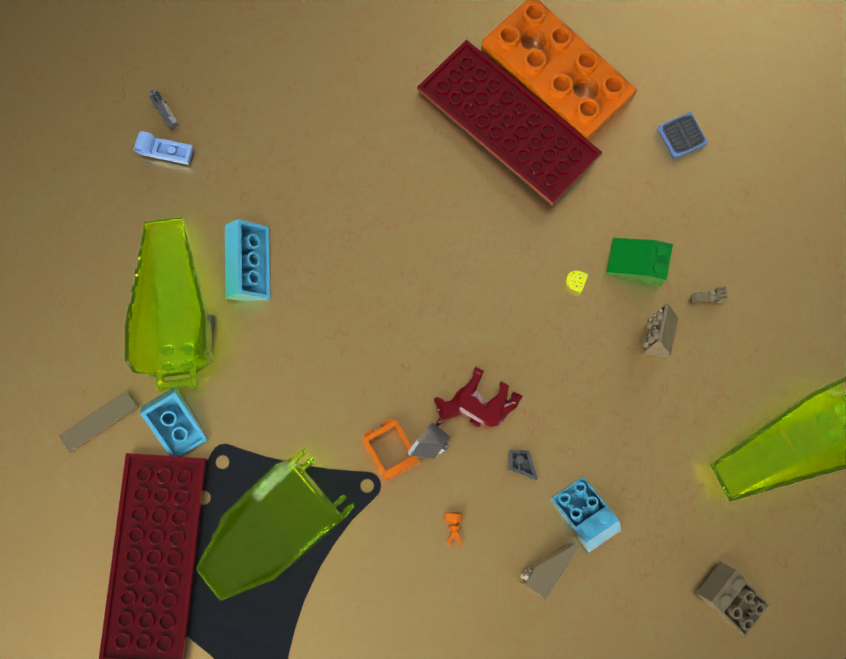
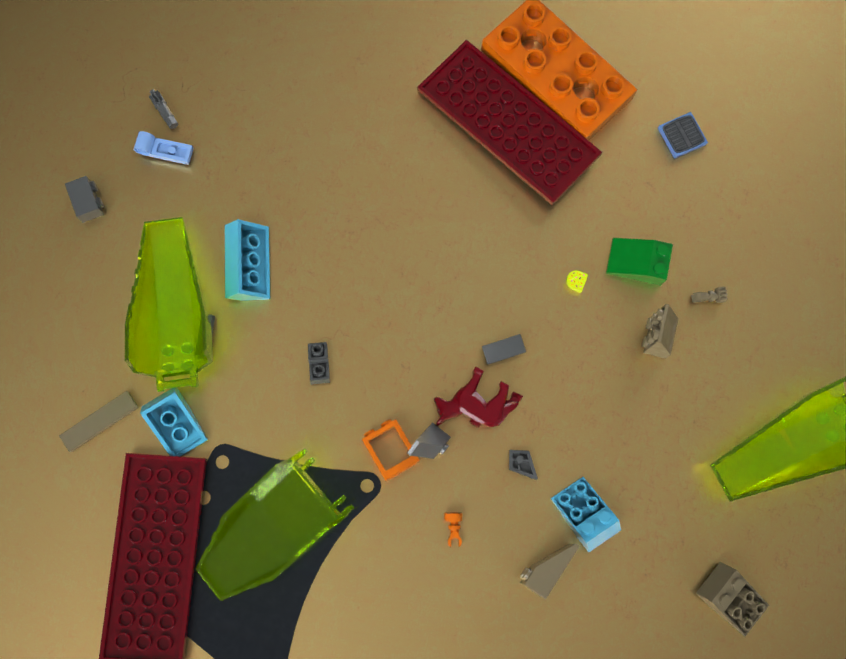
(84, 199): none -> dark grey brick
(318, 363): none -> dark grey slope
(504, 349): none -> dark grey slope

